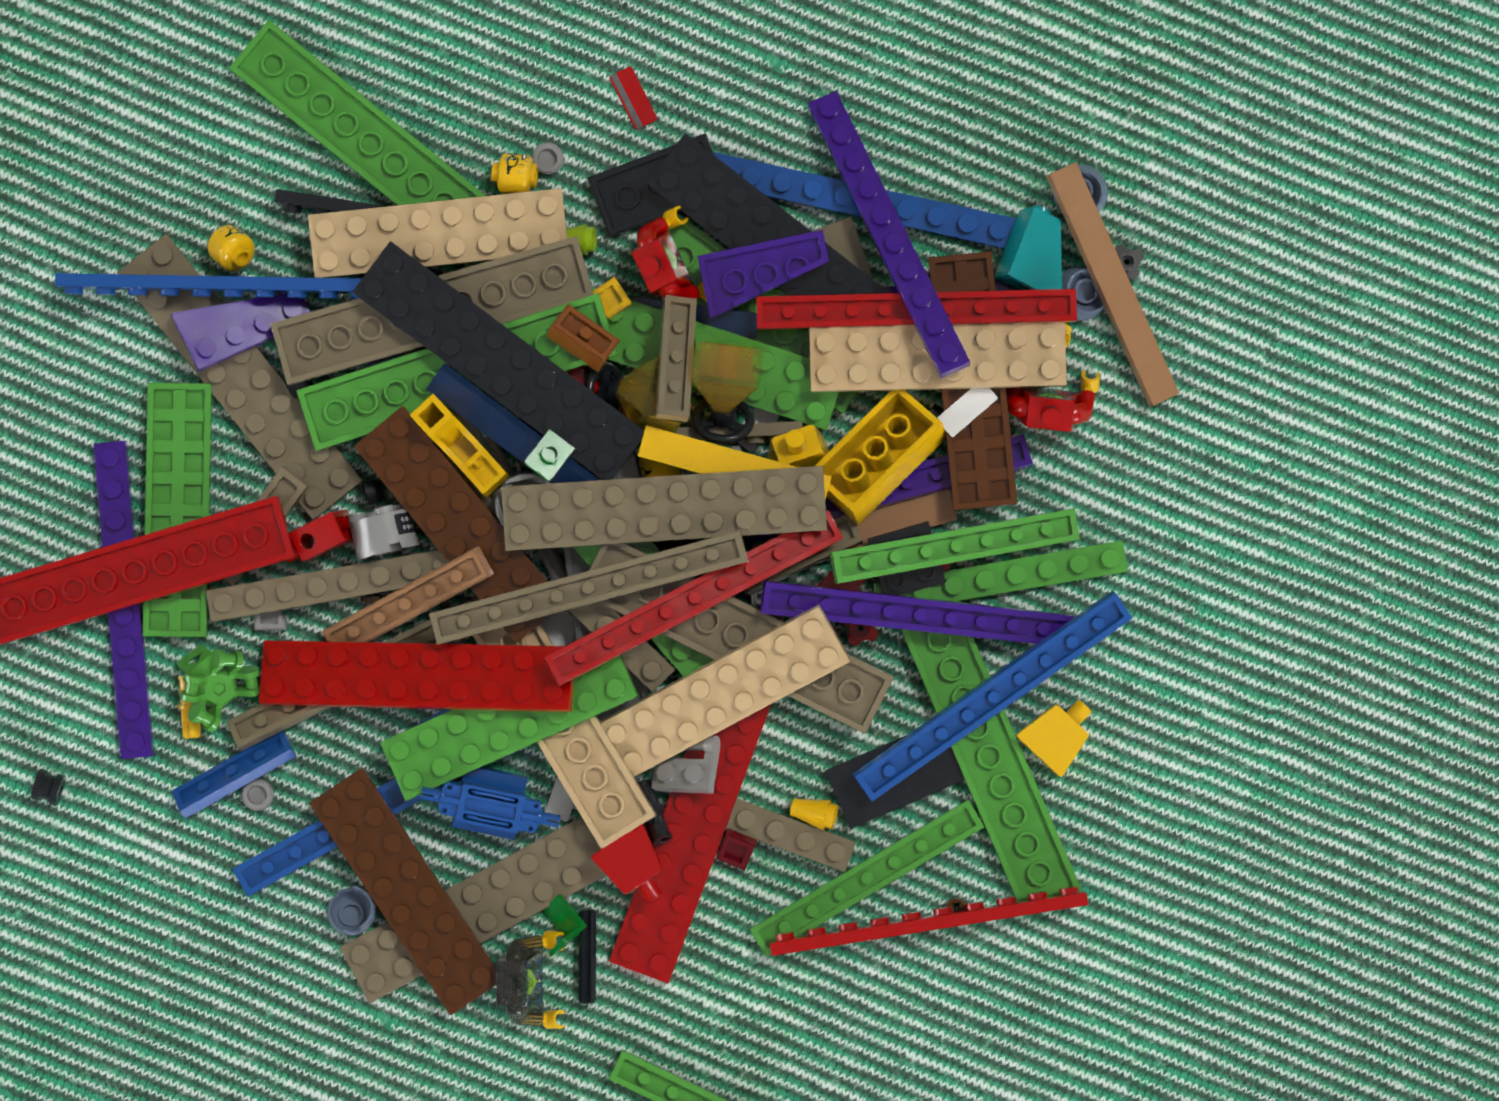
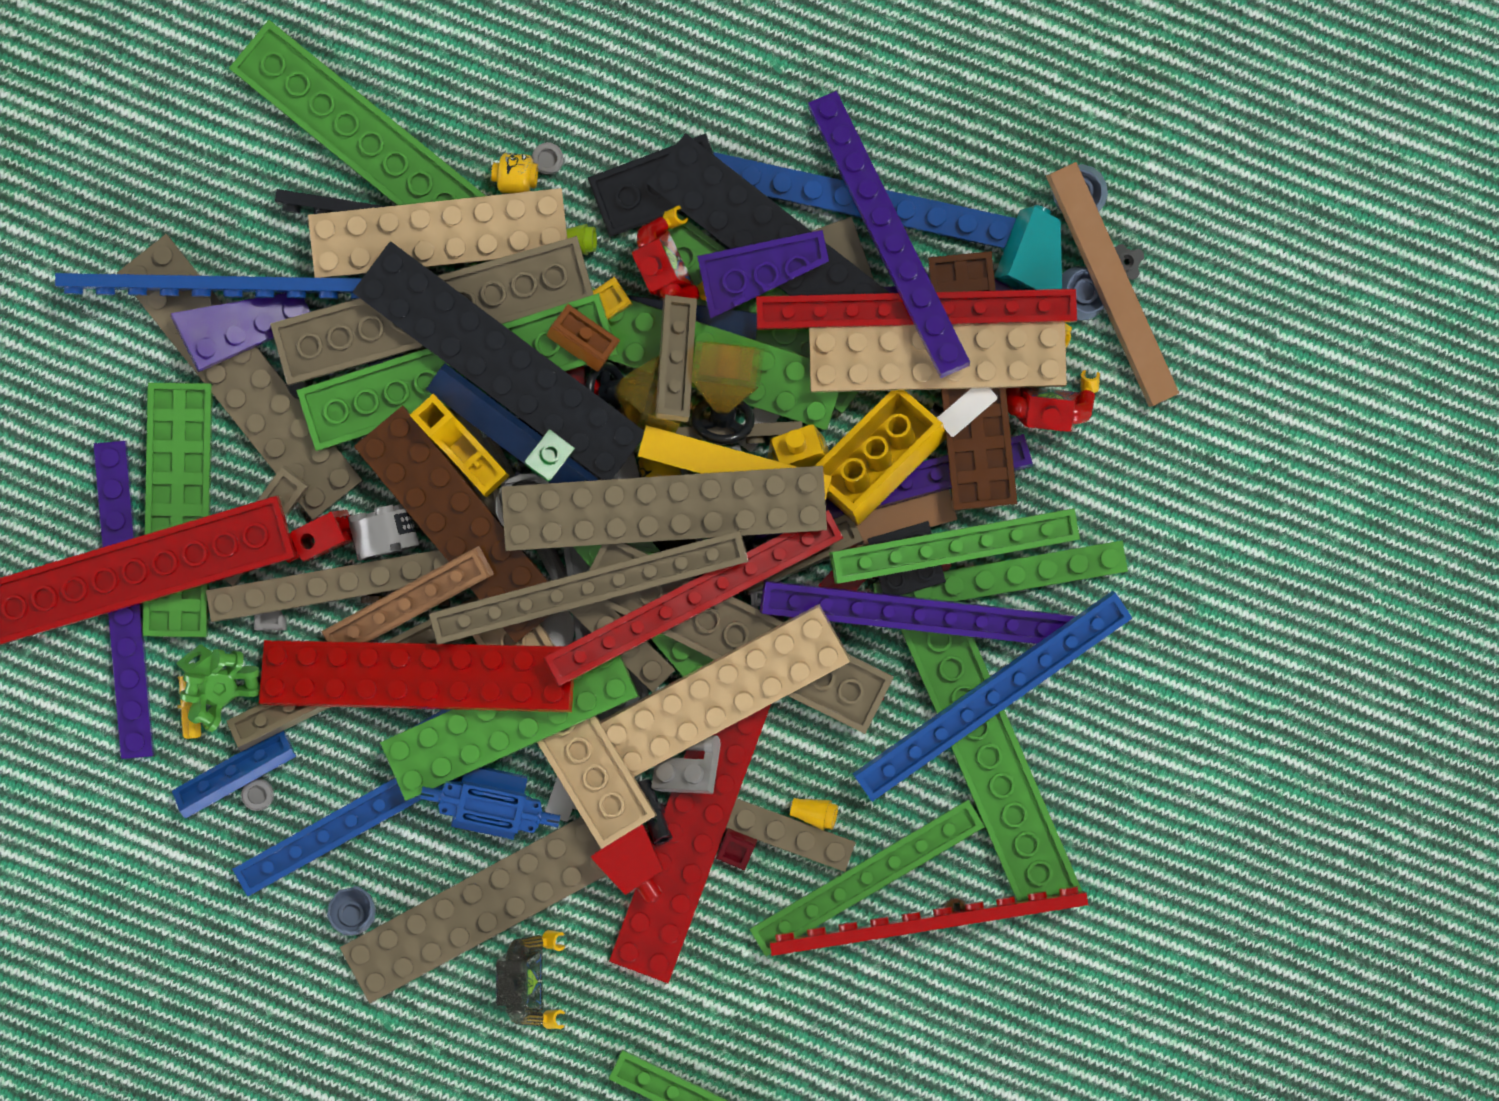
(48, 787): black wheel -> none
(231, 248): yellow head -> none
(373, 490): black hinge -> none
(406, 890): reddish brown plate -> none
(566, 921): green bracket -> none
(587, 958): black axle -> none
(633, 97): red sticker -> none
(856, 636): red plate -> none
(858, 807): black tile -> none
(1056, 735): yellow torso -> none

